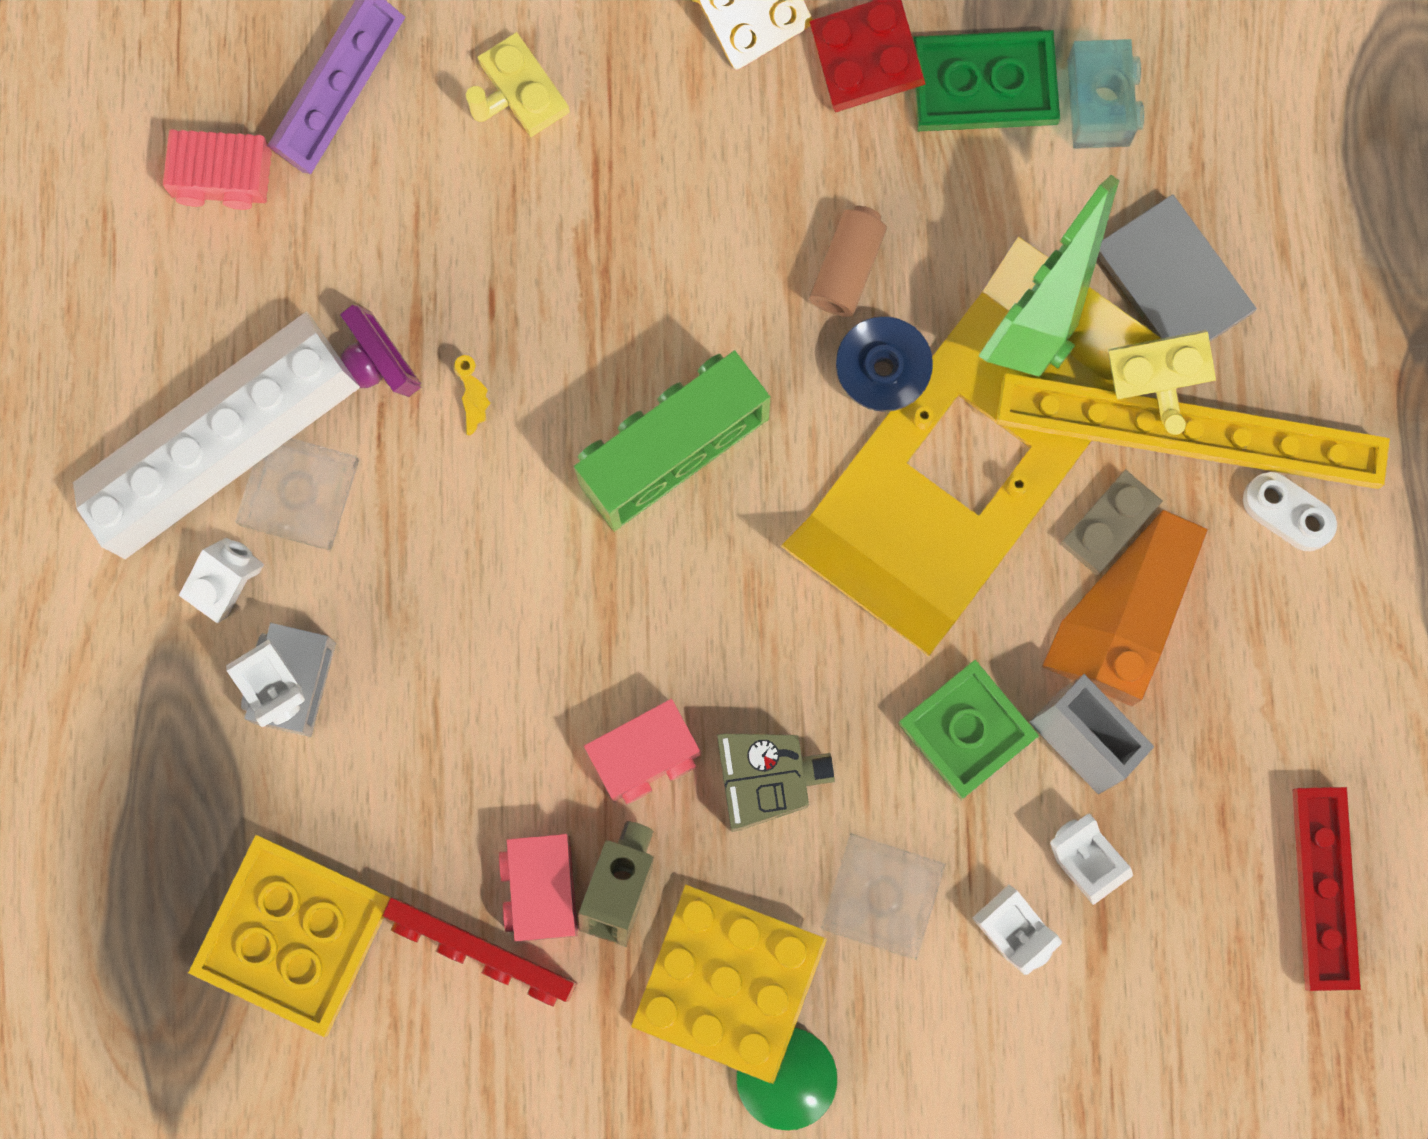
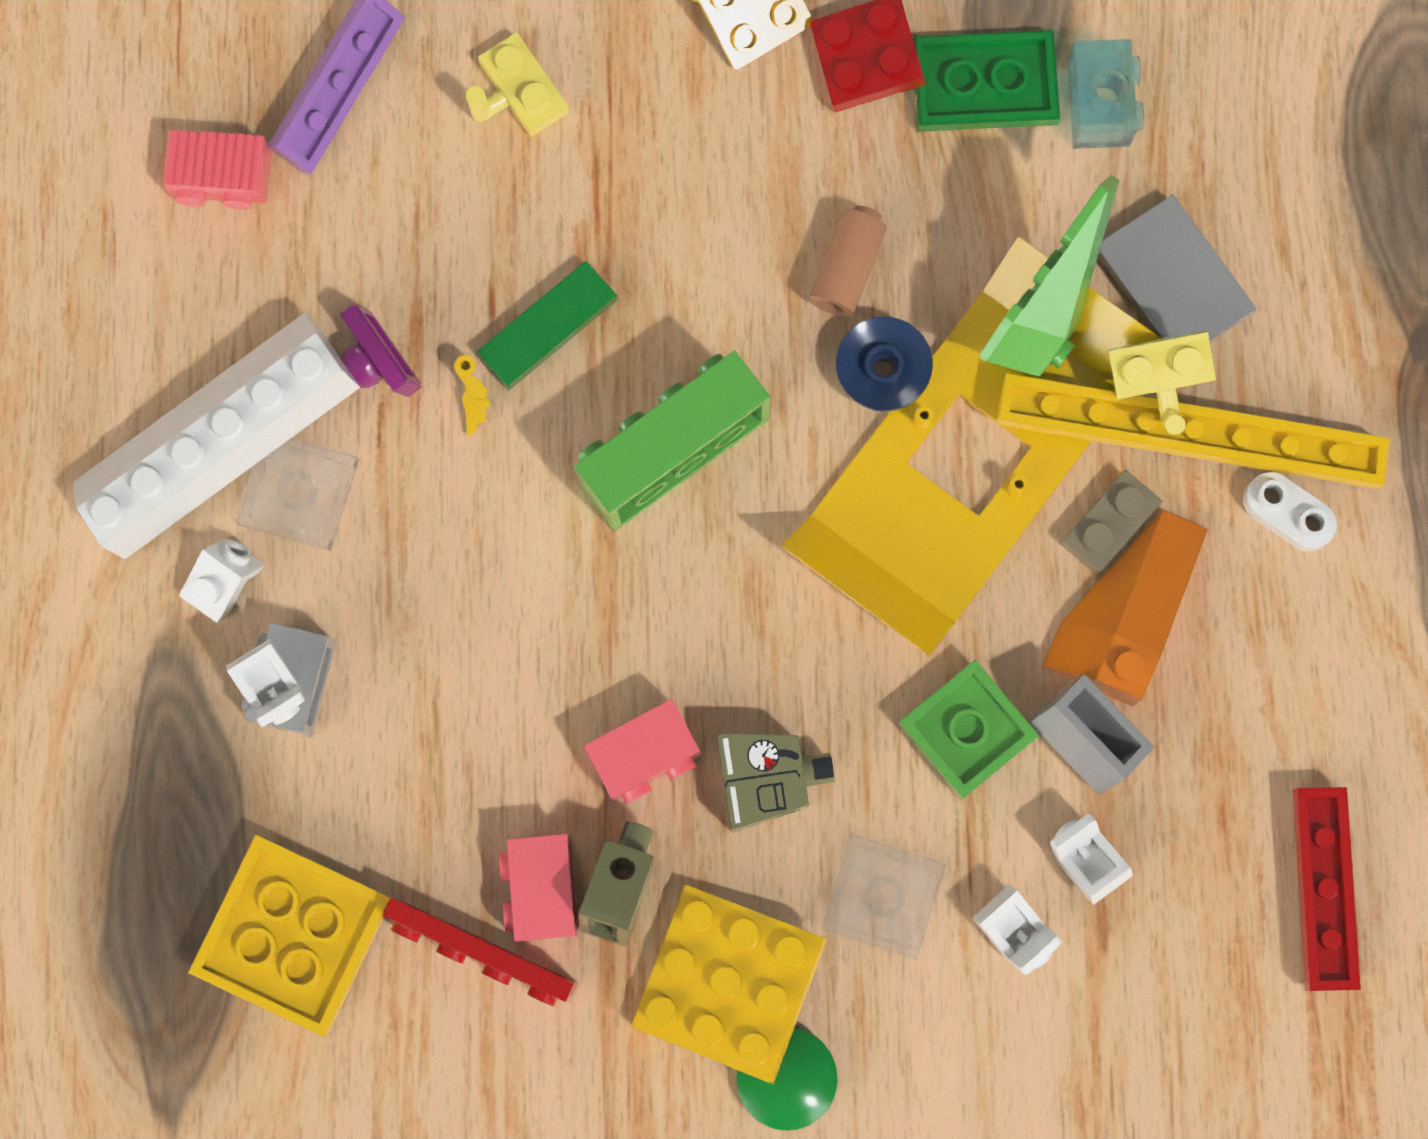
(547, 325): none -> green tile

